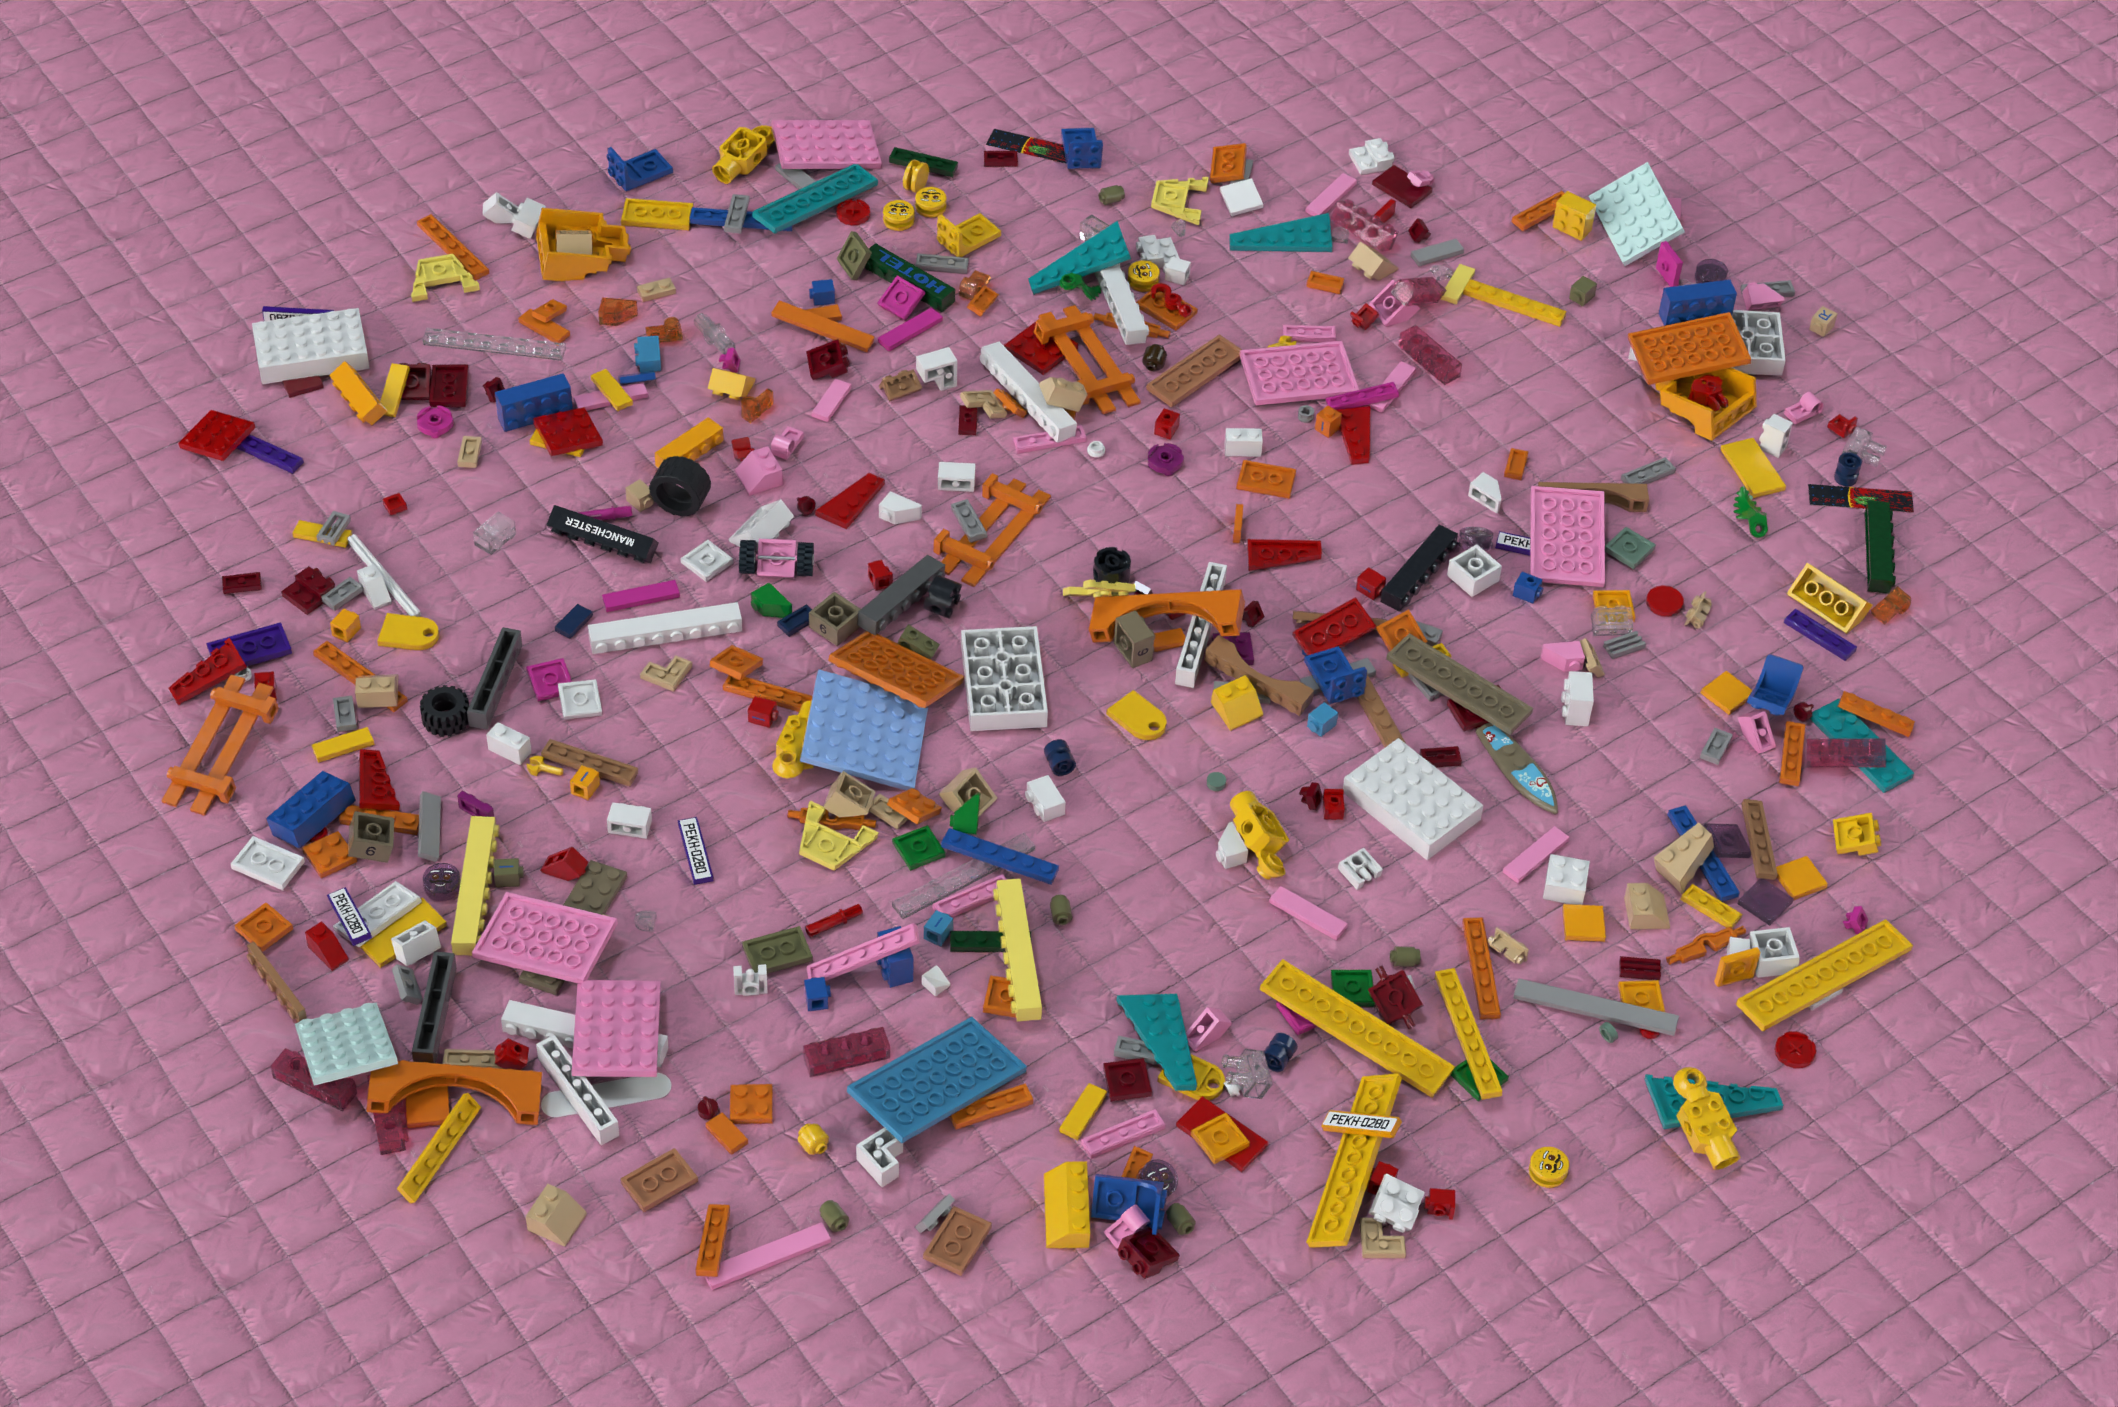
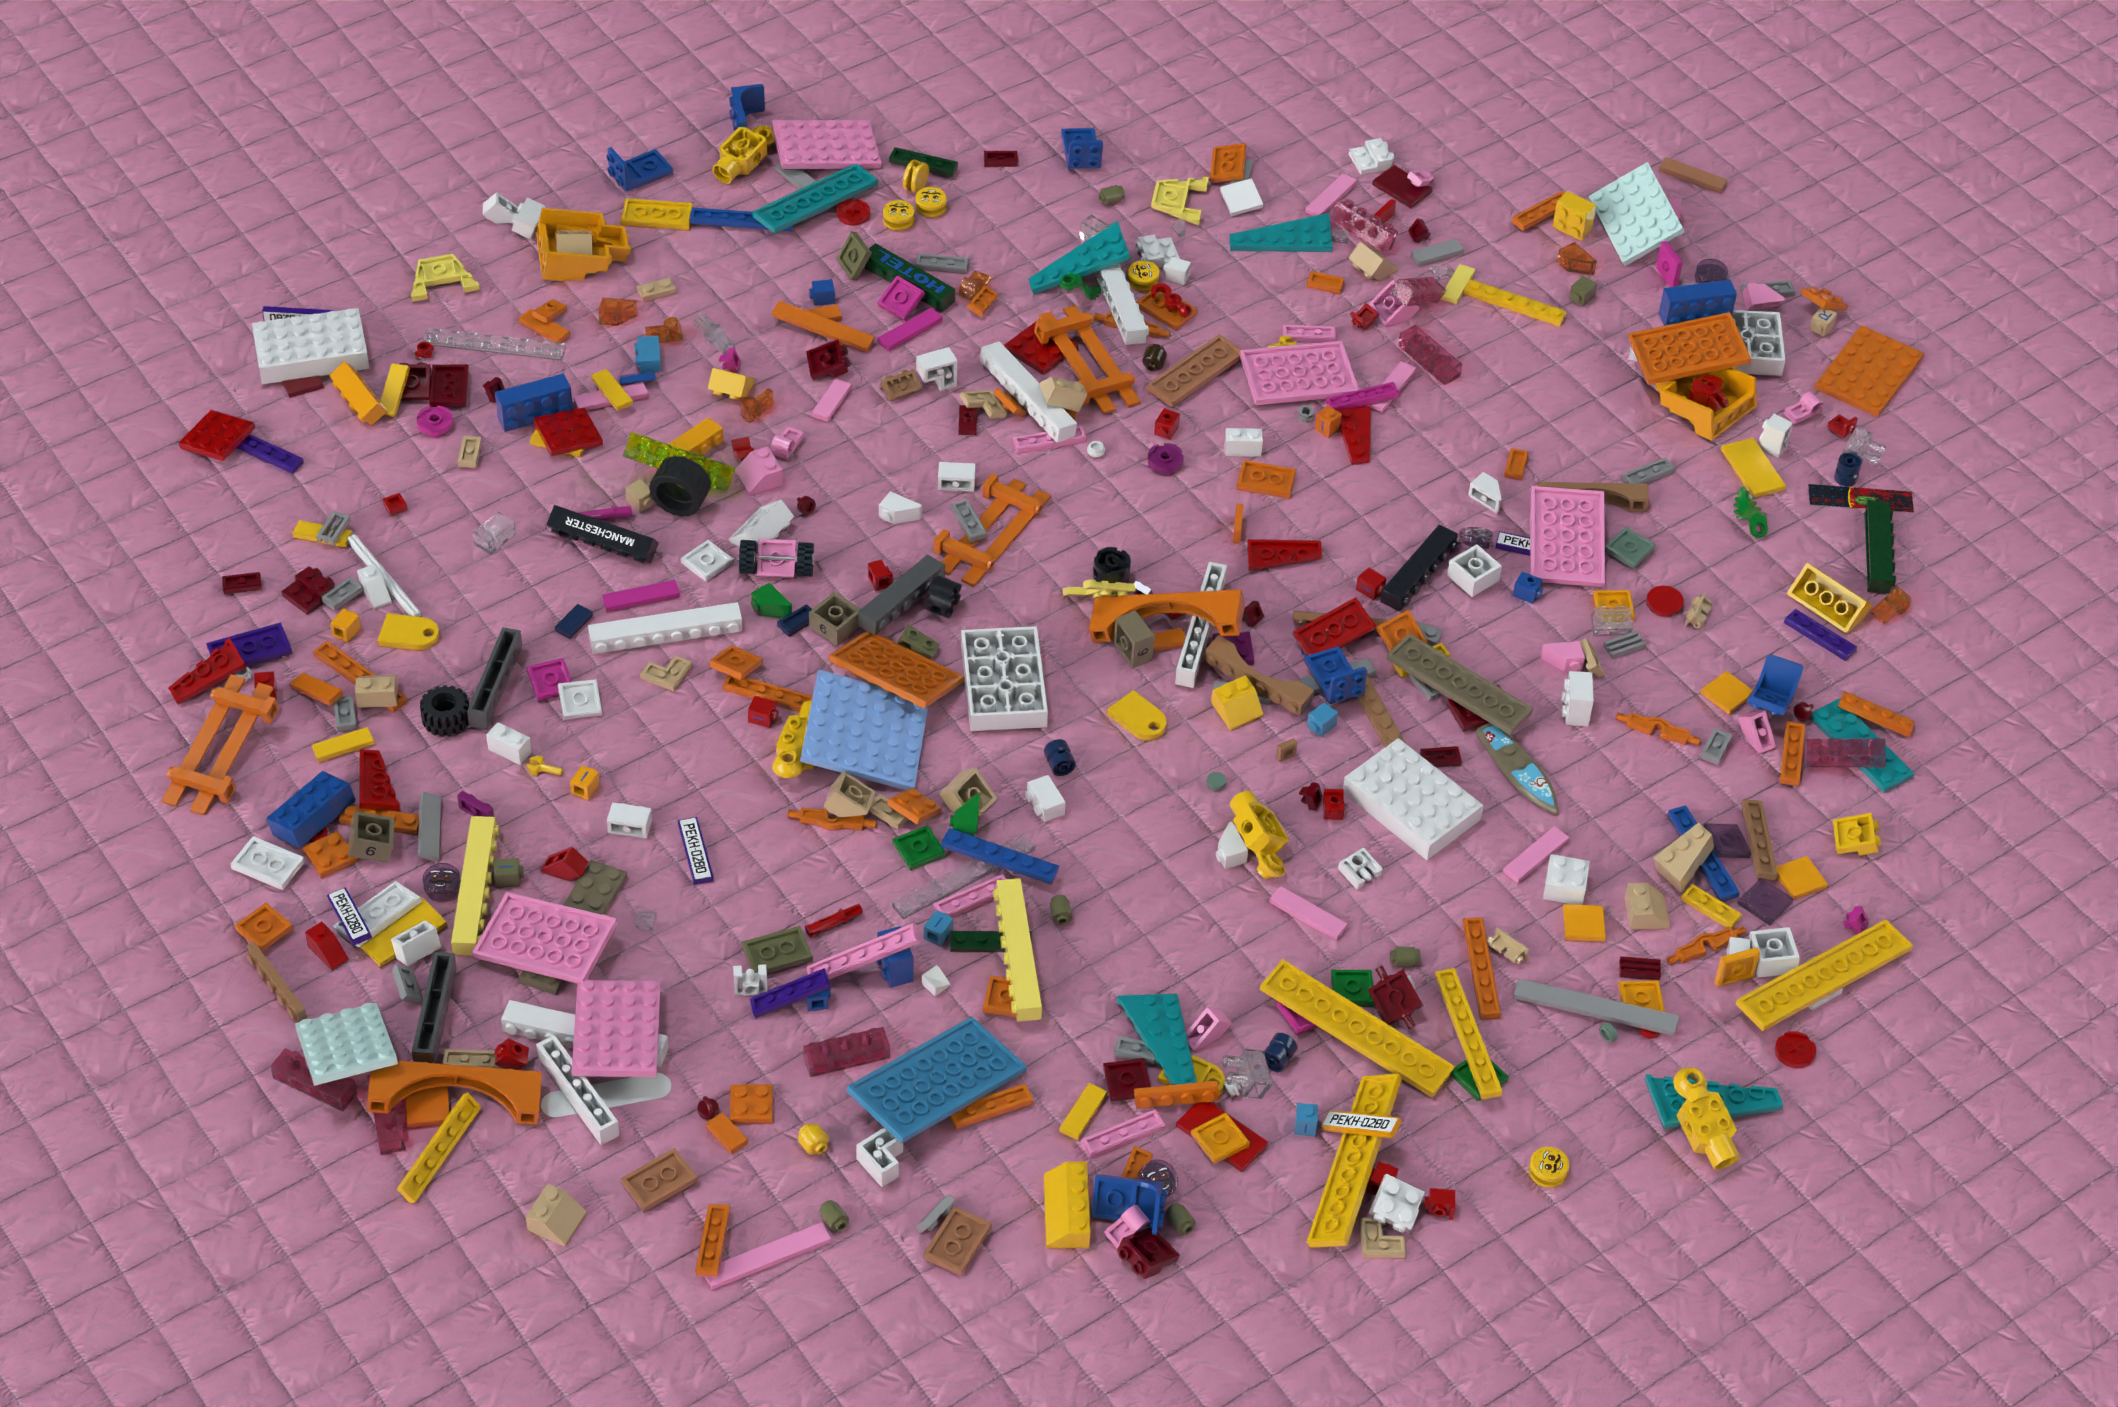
(316, 689): none -> orange tile
(424, 350): none -> red plate
(452, 245): orange tile -> none
(575, 757): medium nougat plate -> none
(654, 452): none -> clear neon green brick
(736, 213): light grey tile -> none
(745, 101): none -> blue bracket
(790, 993): none -> dark purple tile
(827, 845): light yellow wing -> none
(851, 502): red wing -> none
(966, 235): yellow bracket -> none
(1027, 145): black sticker -> none
(1176, 1094): none -> orange plate
(1286, 750): none -> medium nougat tile
(1306, 1119): none -> dark azure brick
(1576, 259): none -> clear orange slope
(1668, 731): none -> orange piece
(1693, 175): none -> nougat tile
(1824, 298): none -> orange plate
(1869, 371): none -> orange plate

